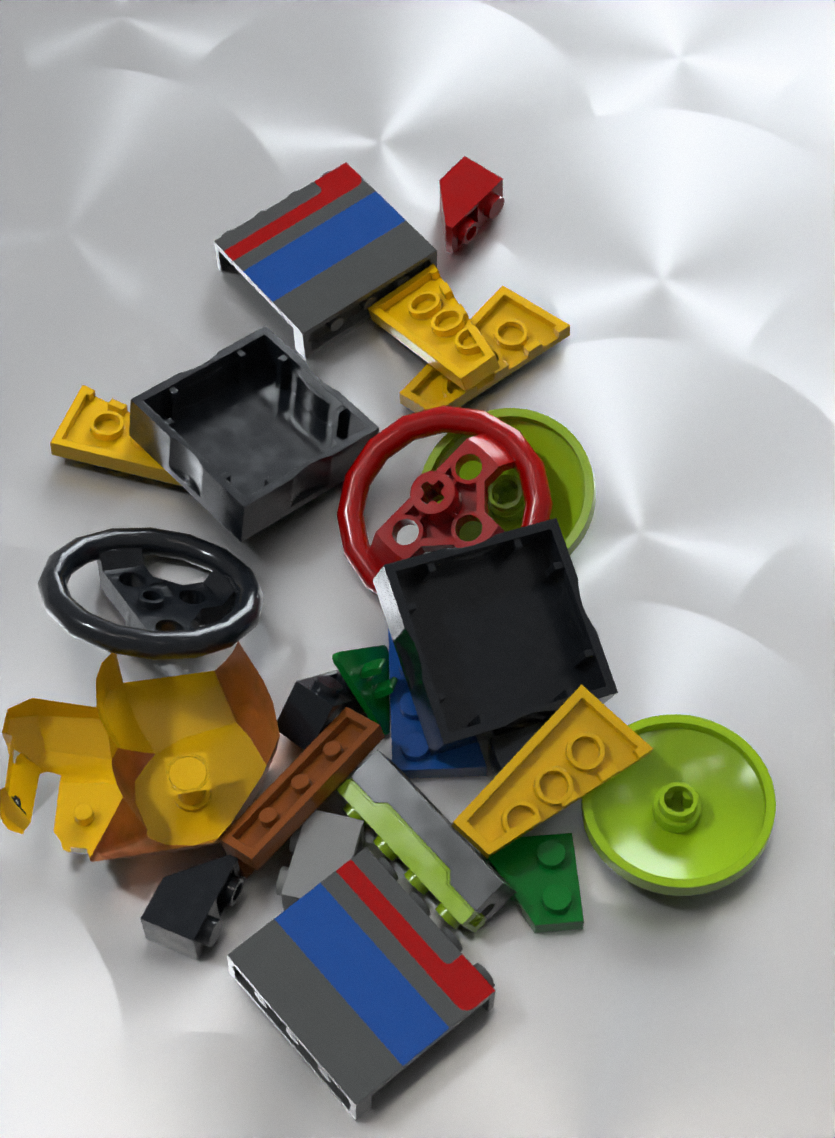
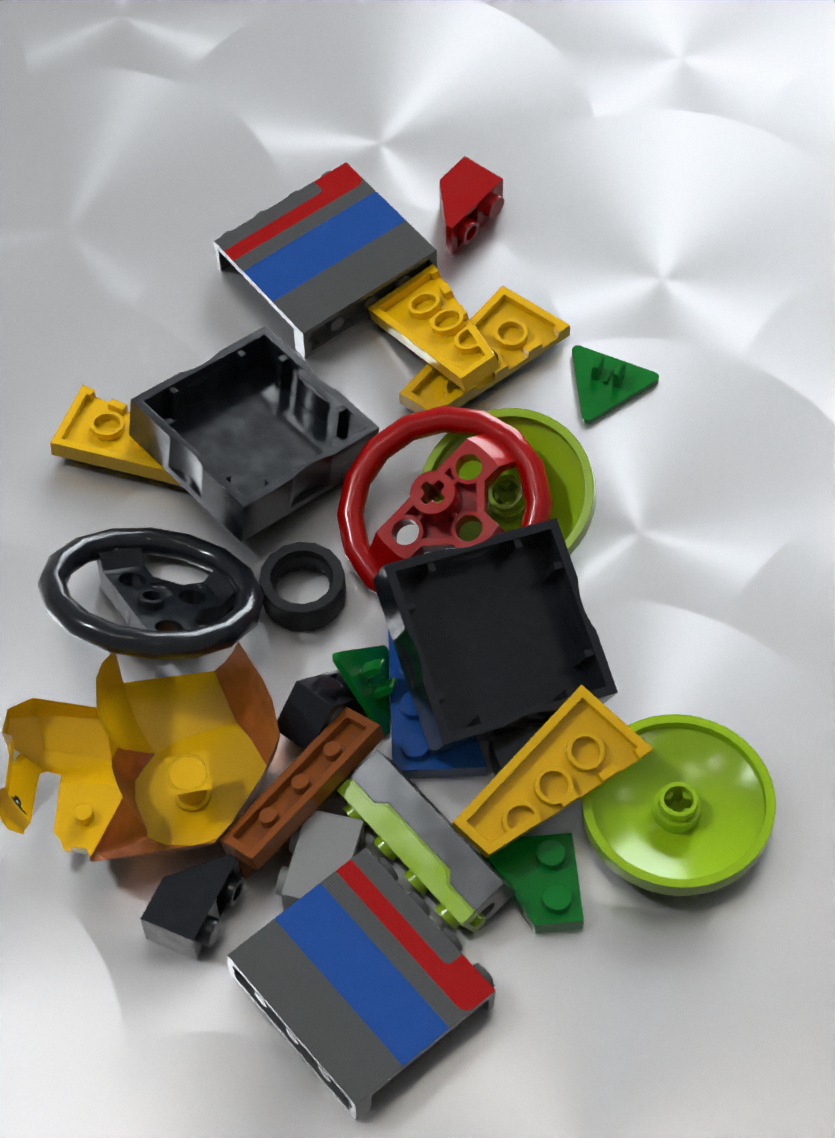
(303, 557): none -> black tyre
(606, 382): none -> green piece

